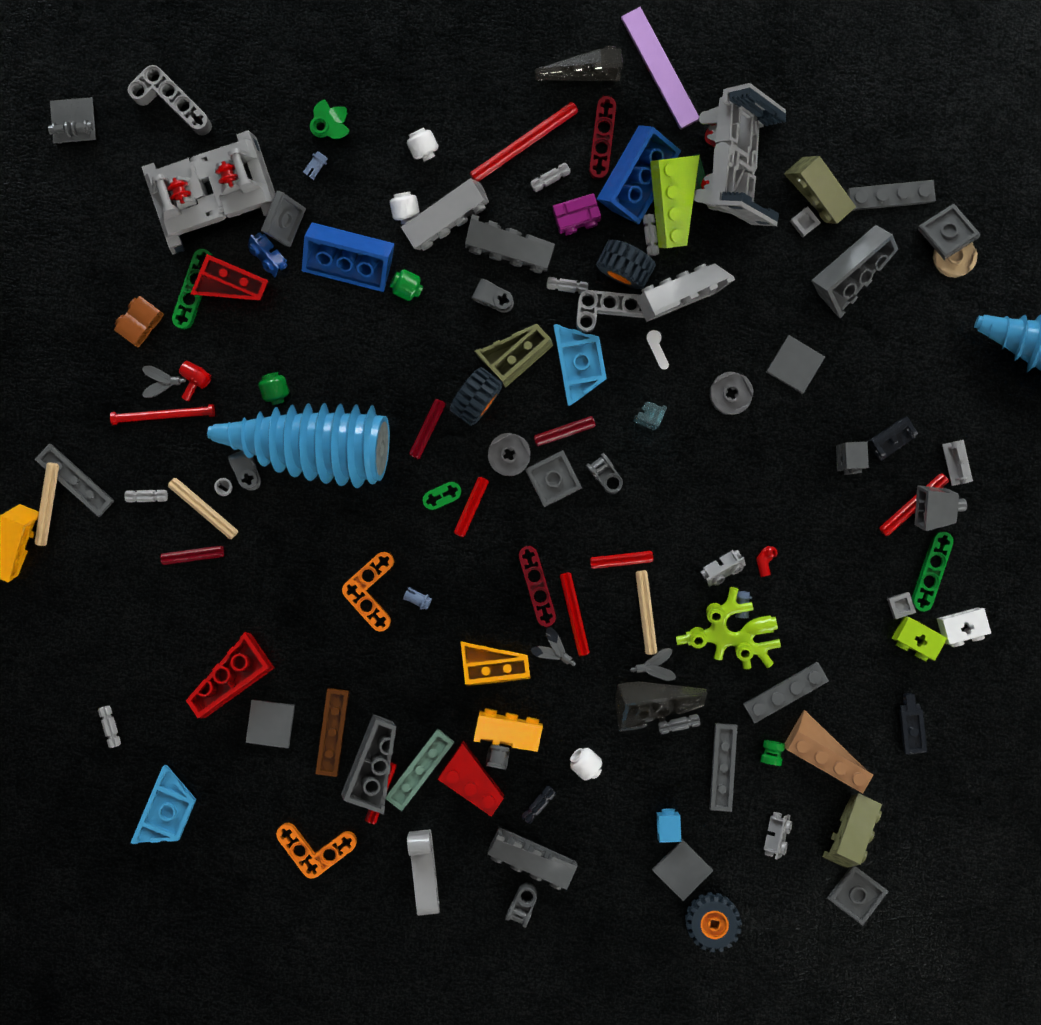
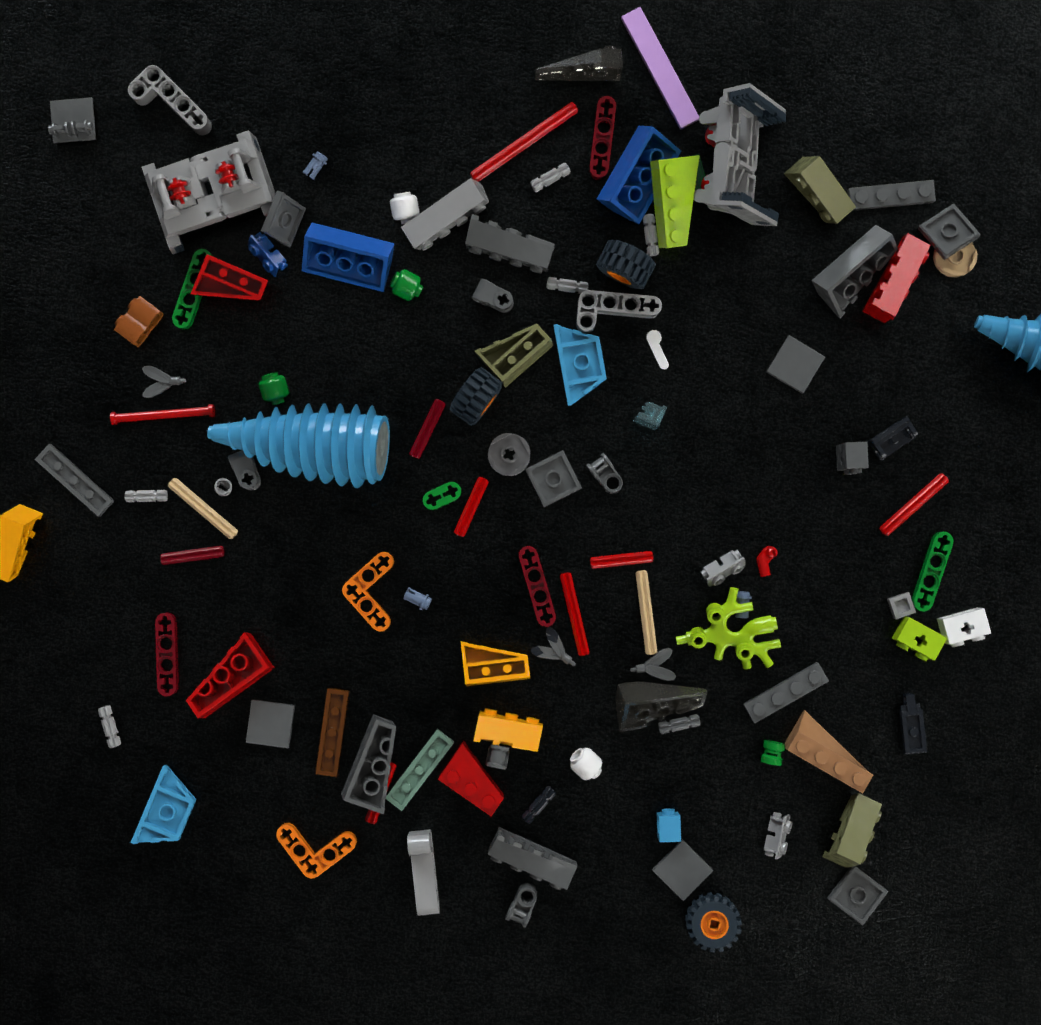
(46, 504): tan axle -> none
(162, 654): none -> dark red beam
(196, 376): red piece -> none
(331, 118): green plate -> none
(422, 144): white head -> none
(564, 431): dark red axle -> none
(577, 214): magenta brick -> none
(683, 290): light grey wedge -> none
(723, 767): dark grey plate -> none
(734, 381): flat silver plate -> none
(805, 221): light grey tile -> none
(897, 279): none -> wedge
(937, 507): dark grey torso -> none
(957, 462): light grey hinge -> none

